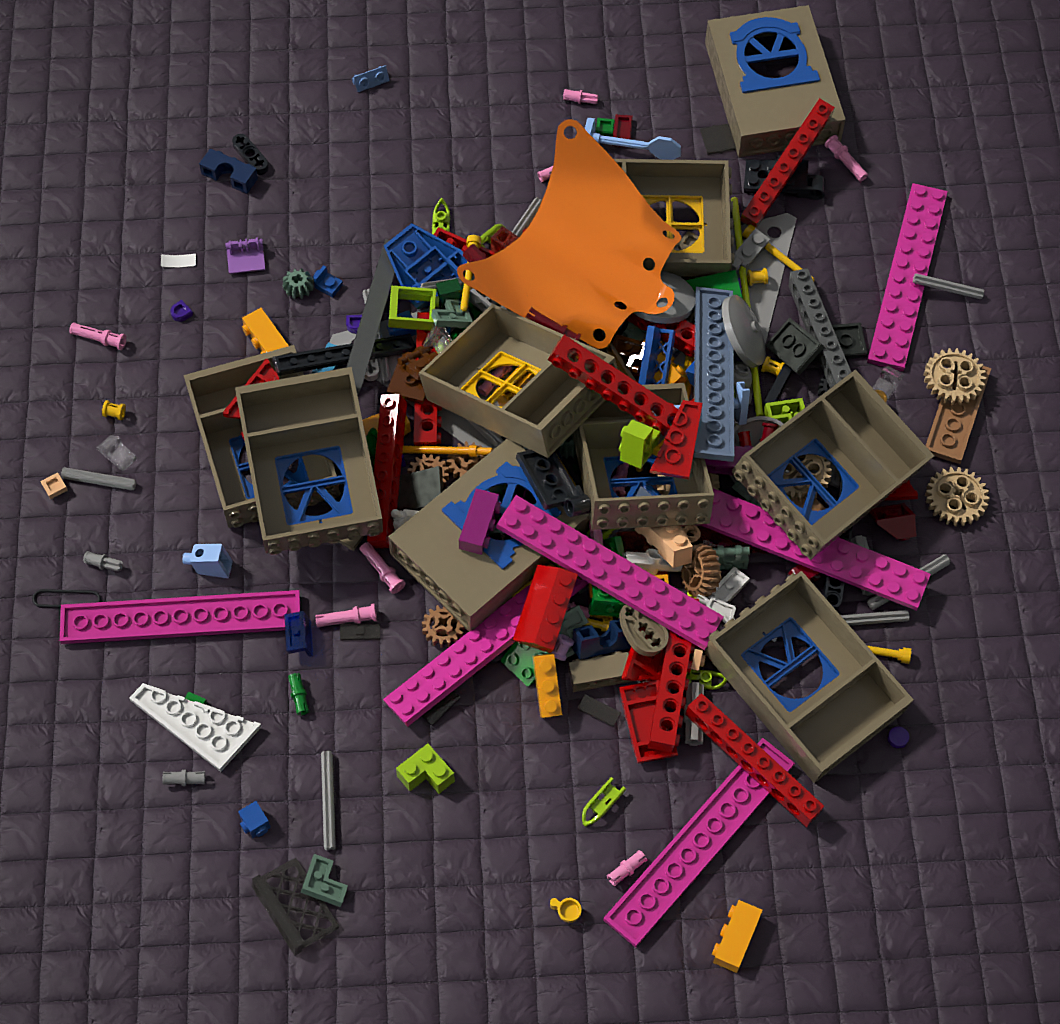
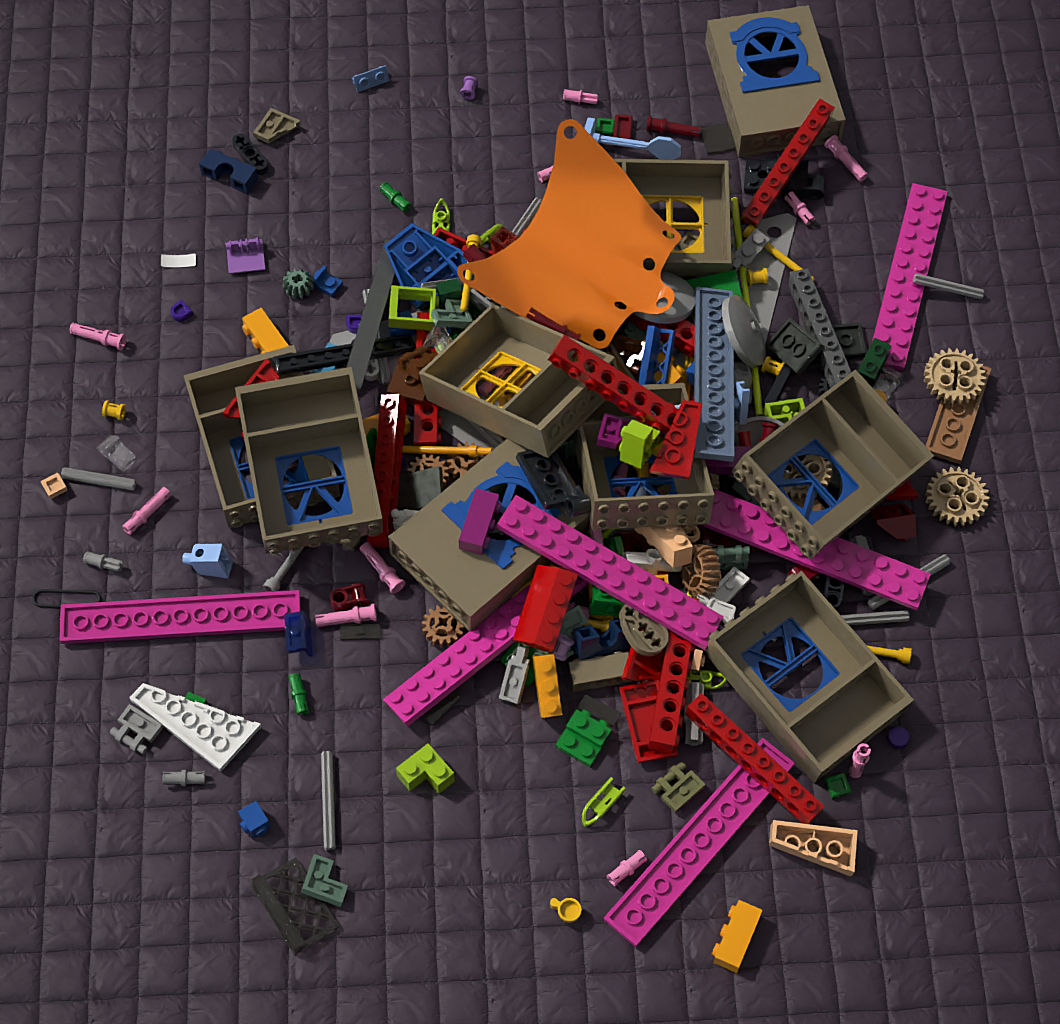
(139, 723): none -> light grey plate
(148, 509): none -> bright pink pin
(273, 583): none -> light grey piece
(275, 125): none -> dark tan wing
(350, 597): none -> dark red piece
(395, 197): none -> green pin
(469, 87): none -> medium lavender bush
(515, 676): none -> light grey hinge
(584, 737): none -> green plate
(610, 431): none -> magenta wing
(644, 471): none -> yellow bush
(664, 126): none -> dark red pin
(683, 791): none -> olive plate
(799, 208): none -> bright pink pin
(819, 844): none -> light nougat wedge
(837, 785): none -> green tile
(860, 759): none -> bright pink pin
(874, 360): none -> dark green brick

